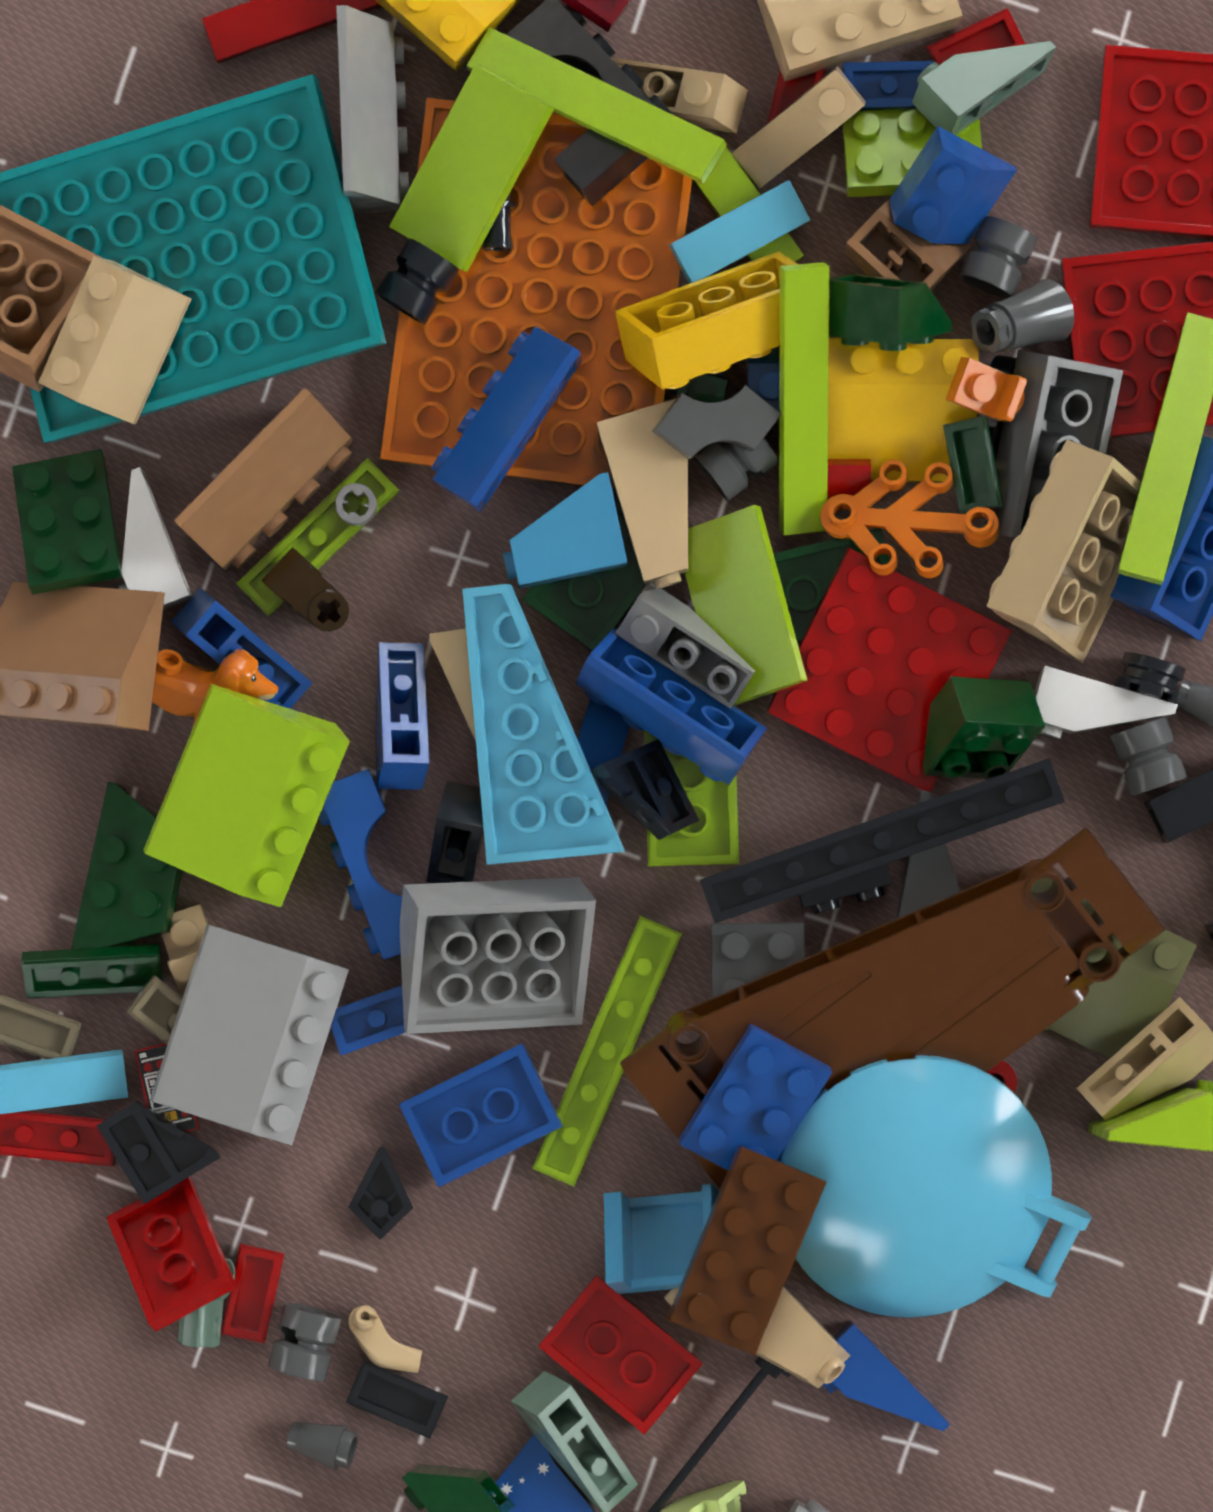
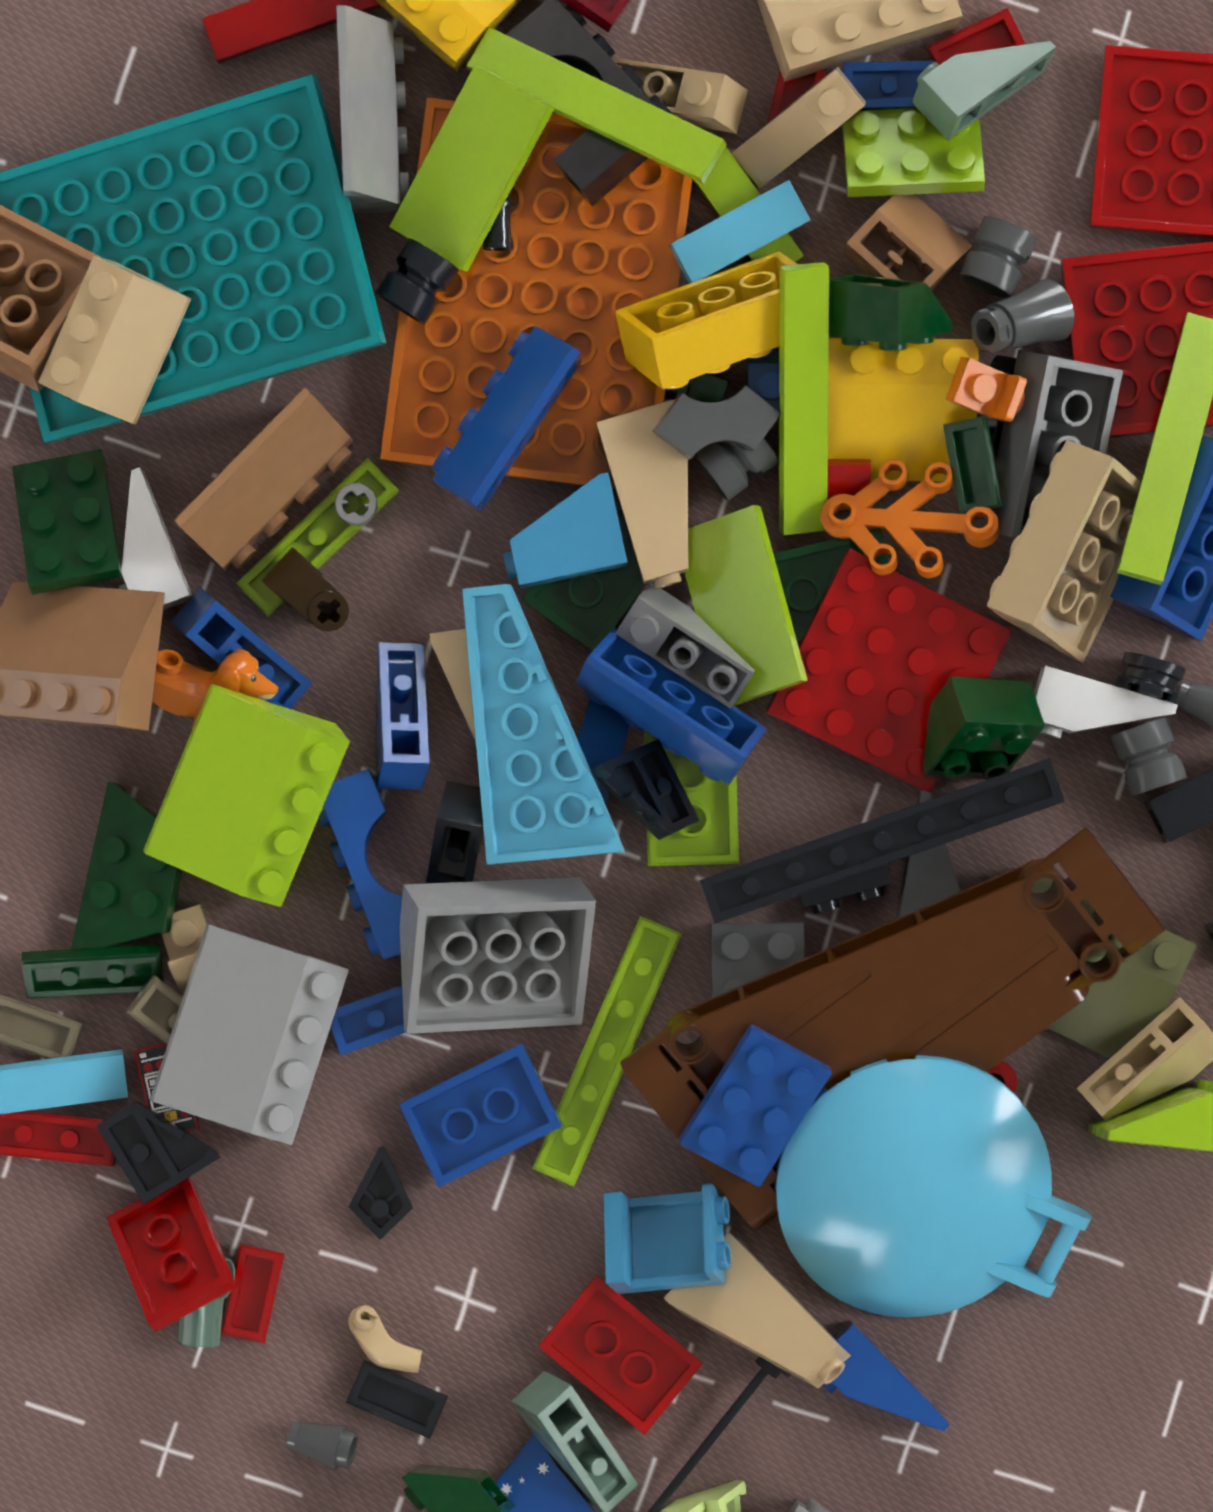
(304, 1342): dark grey wheel -> none
(746, 1250): reddish brown plate -> none
(949, 189): blue slope -> none

